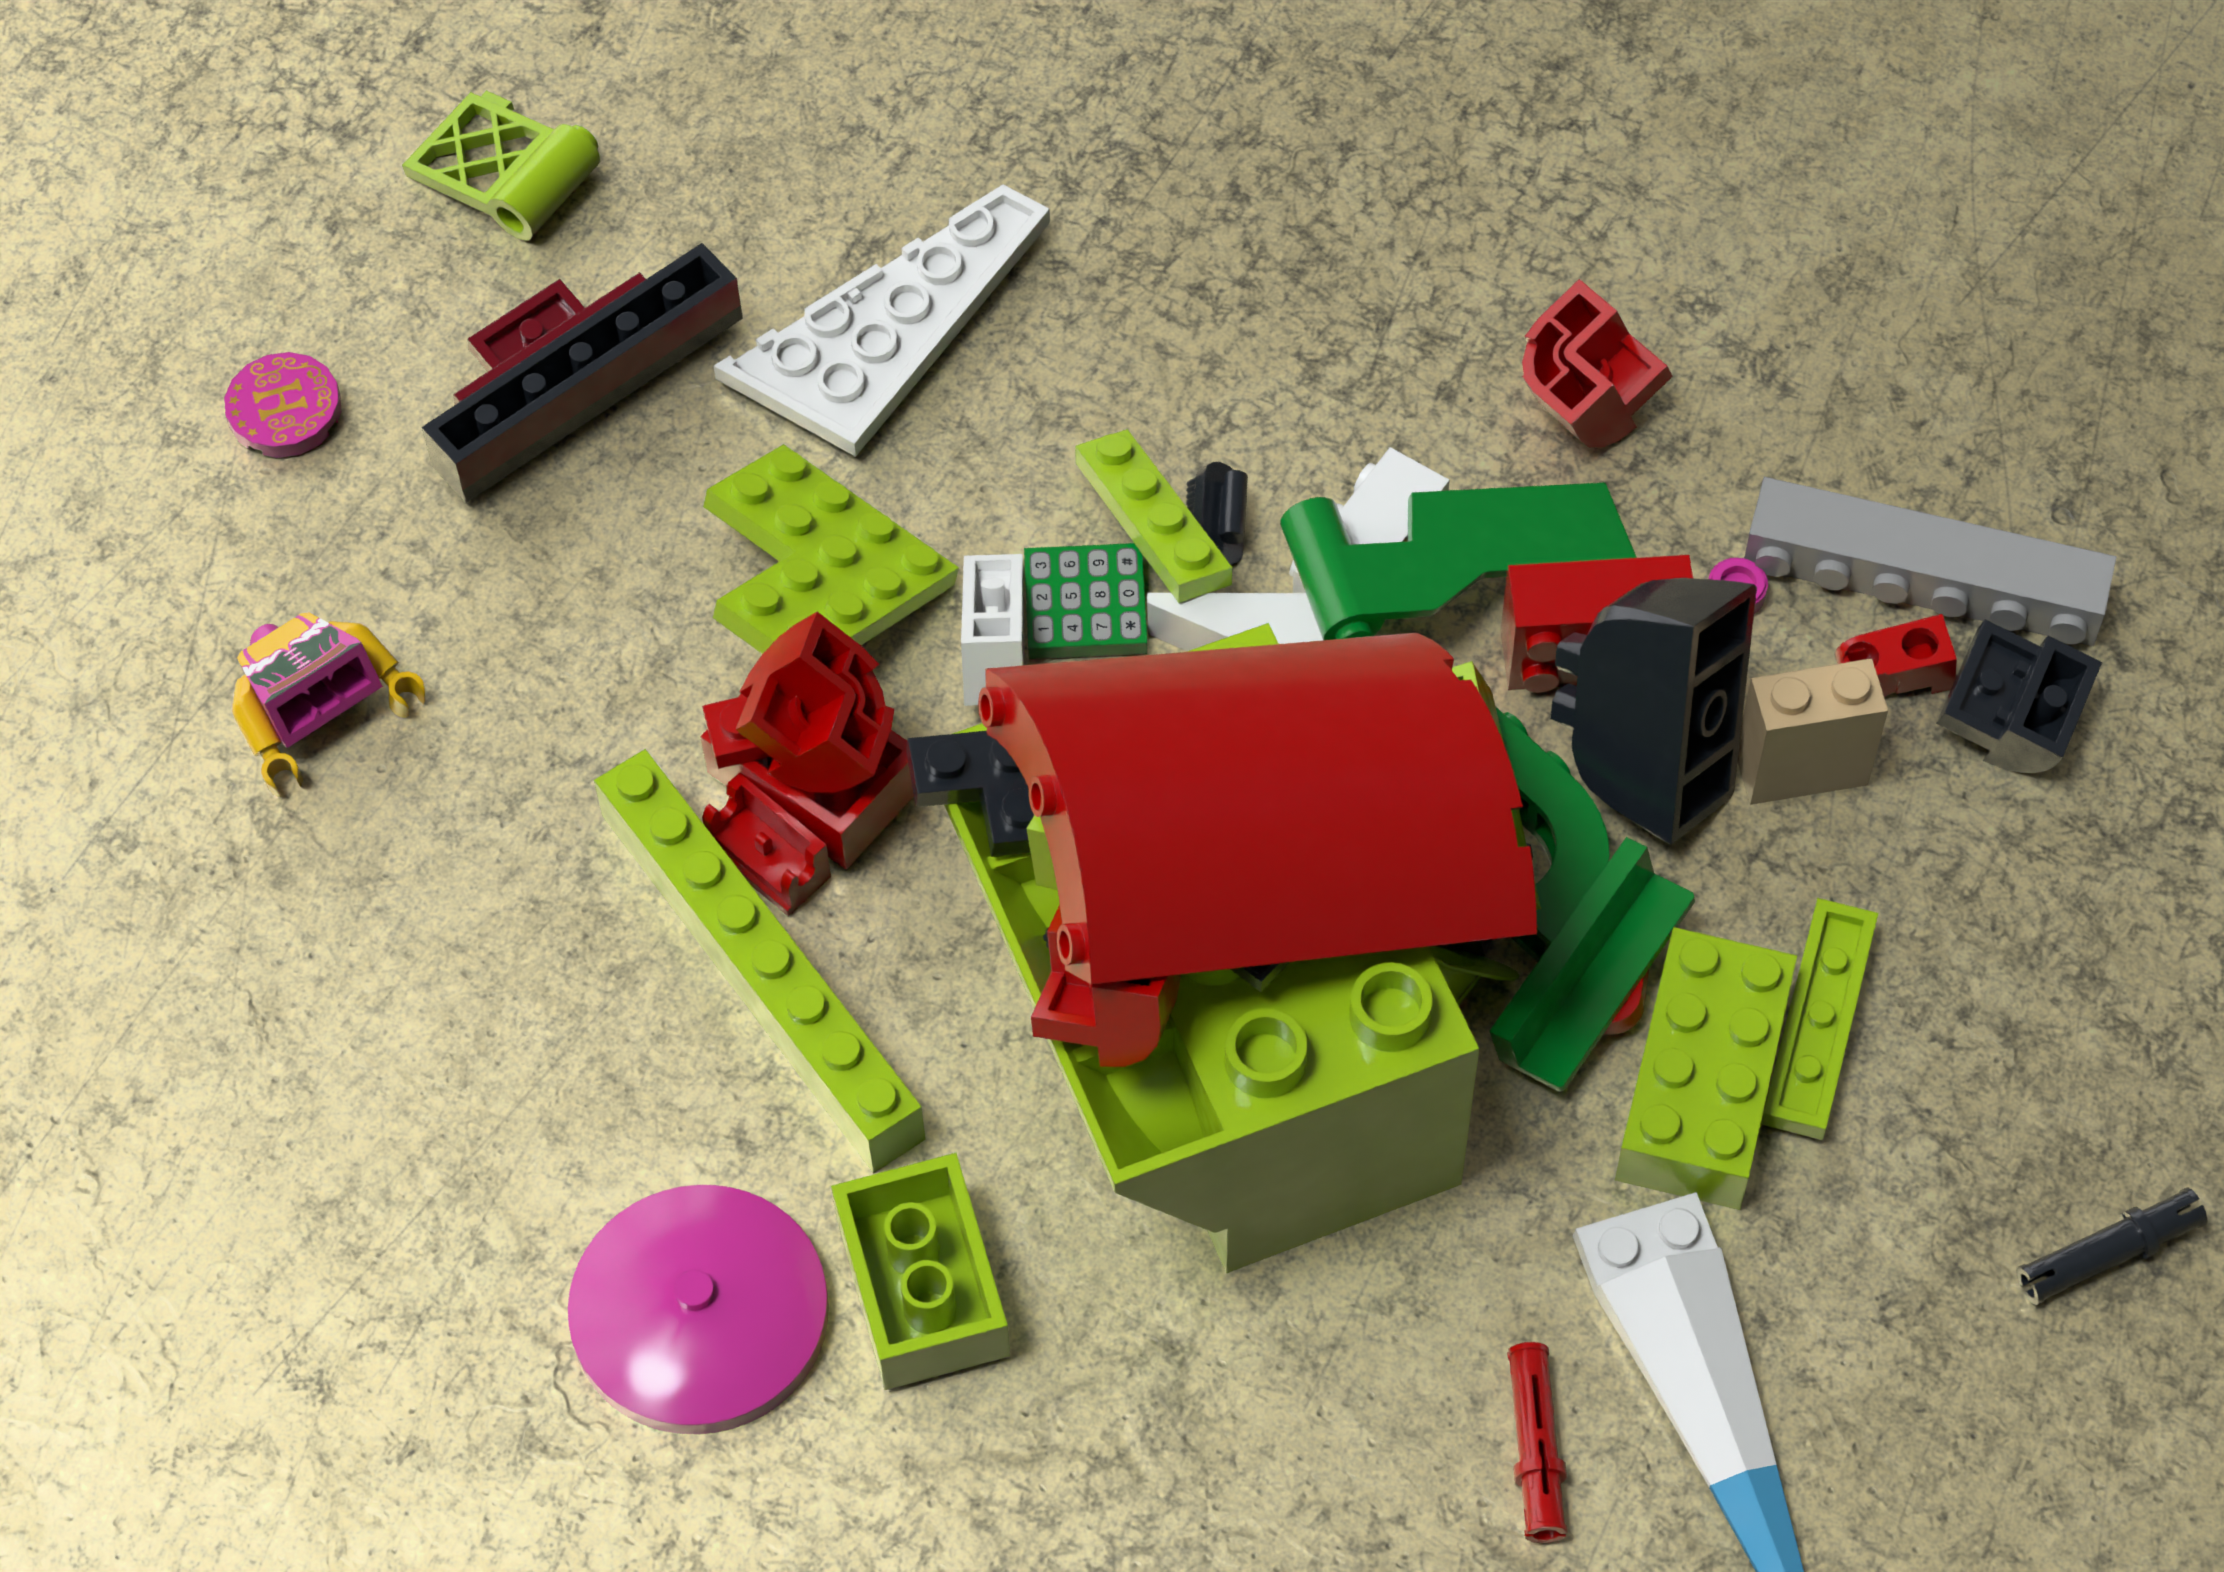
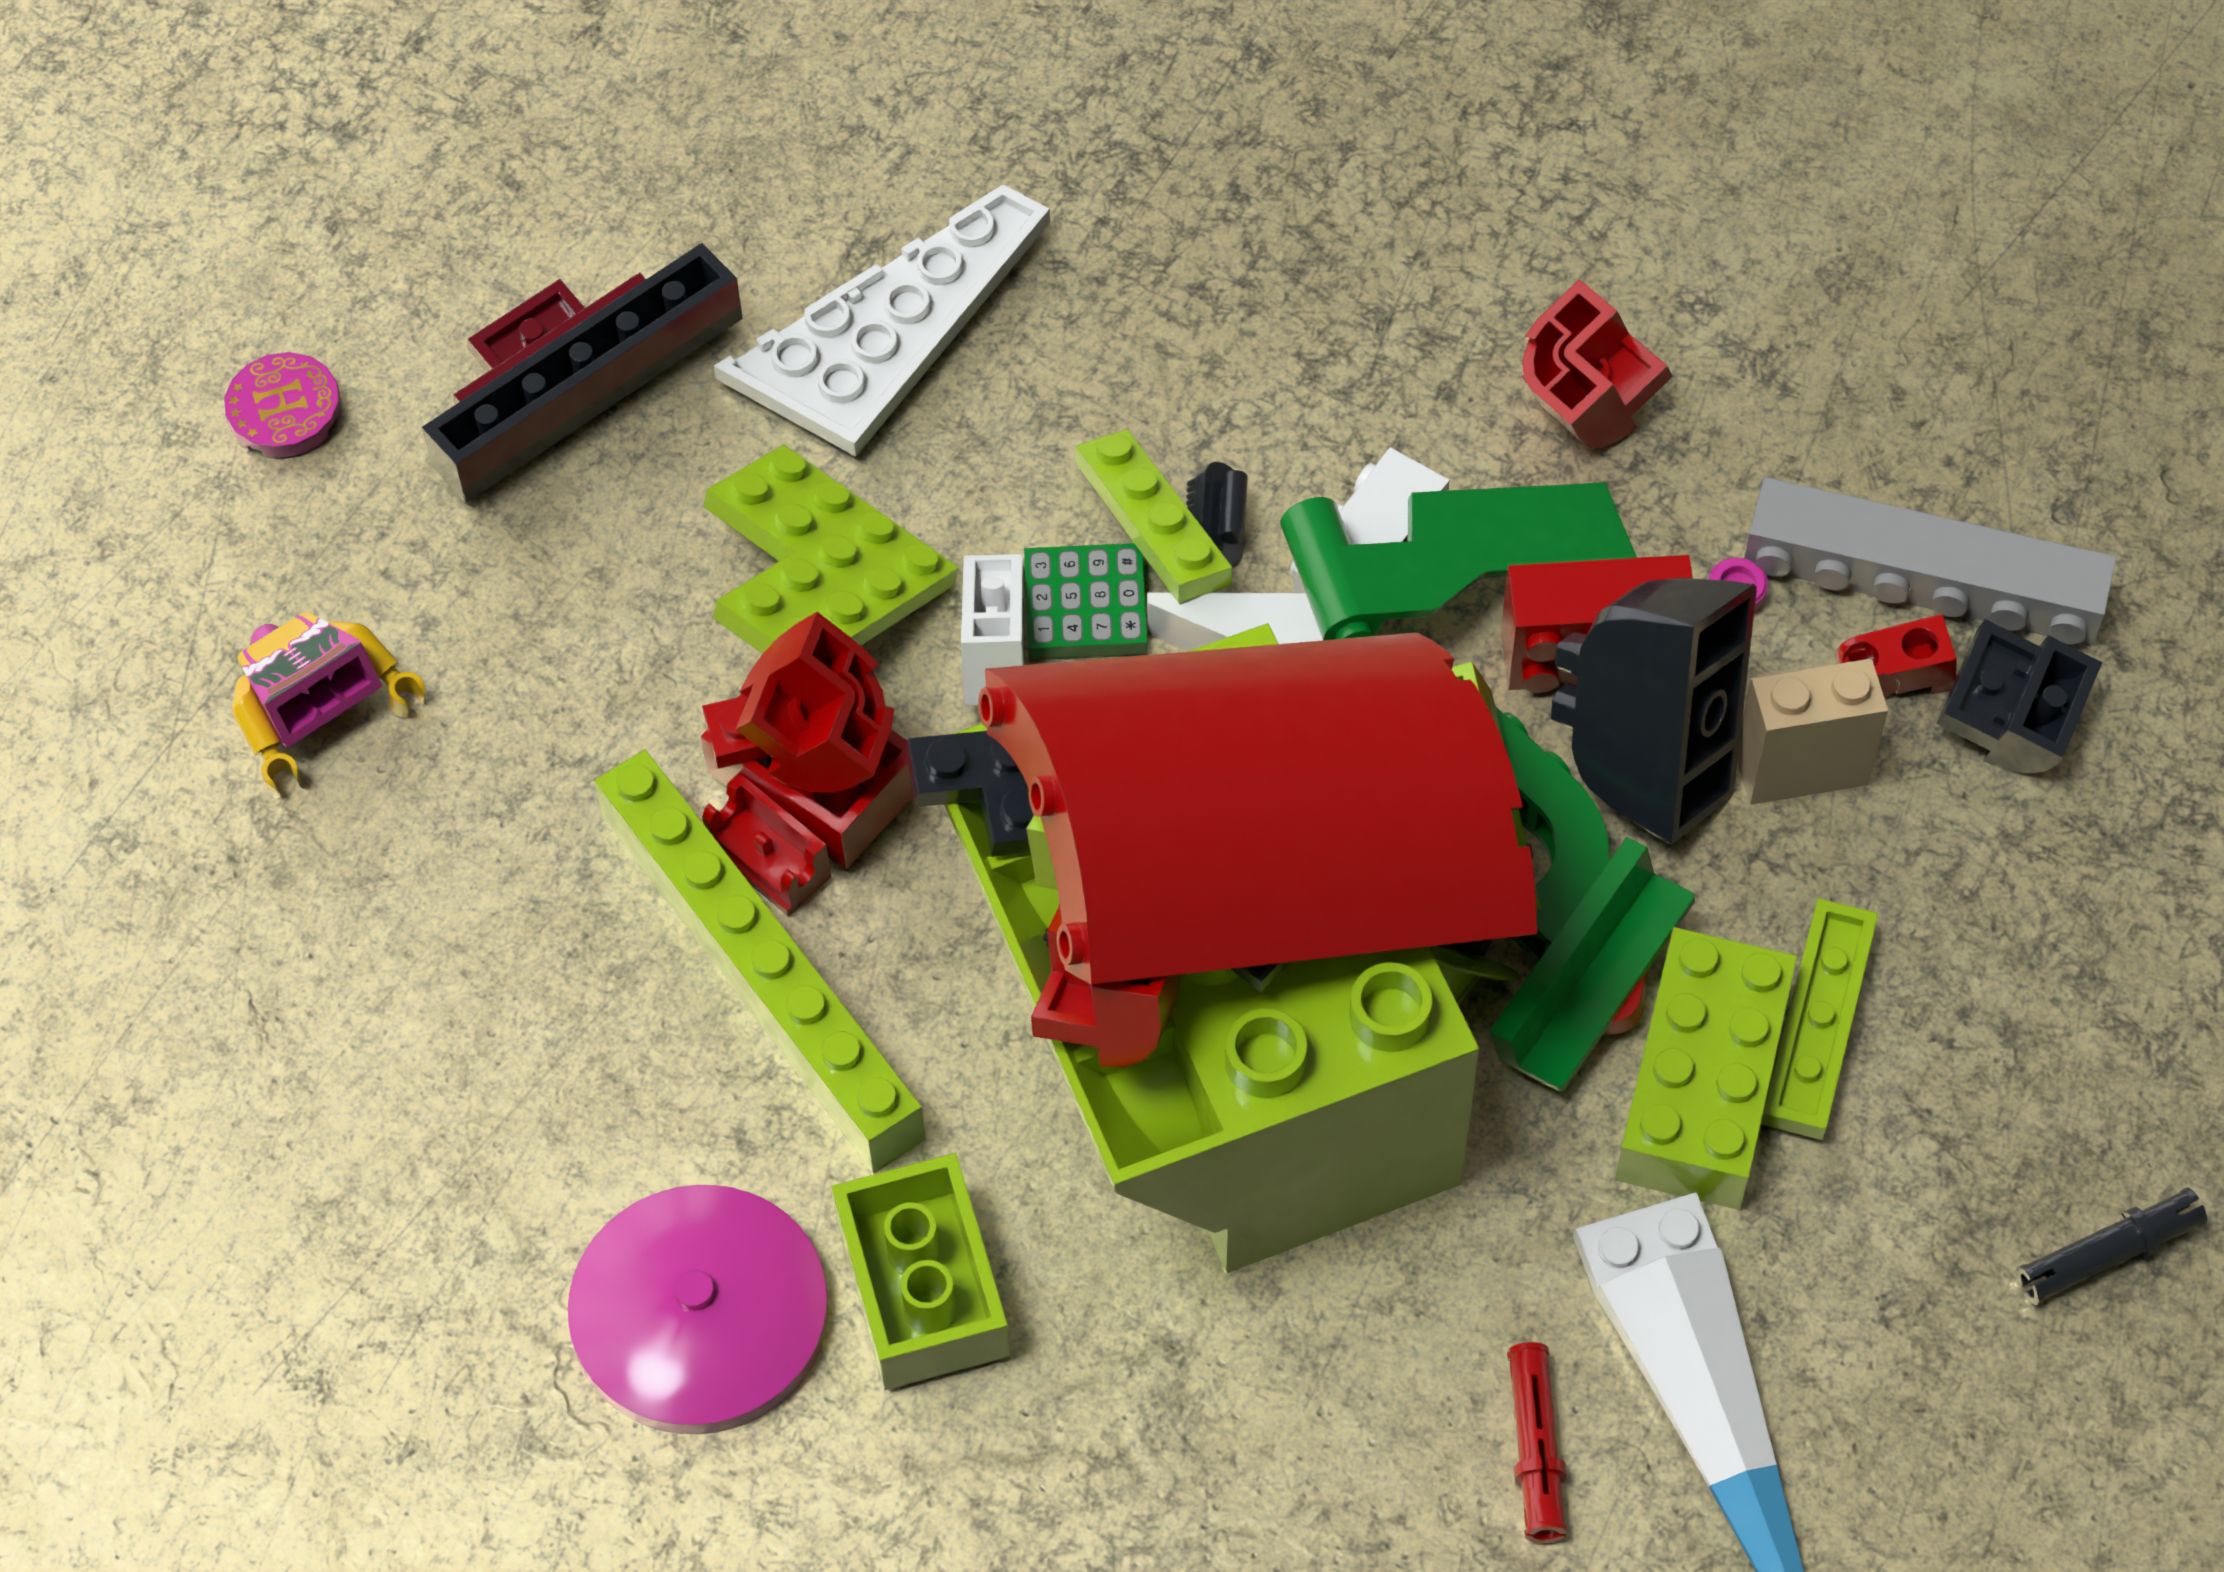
(529, 181): lime piece -> none

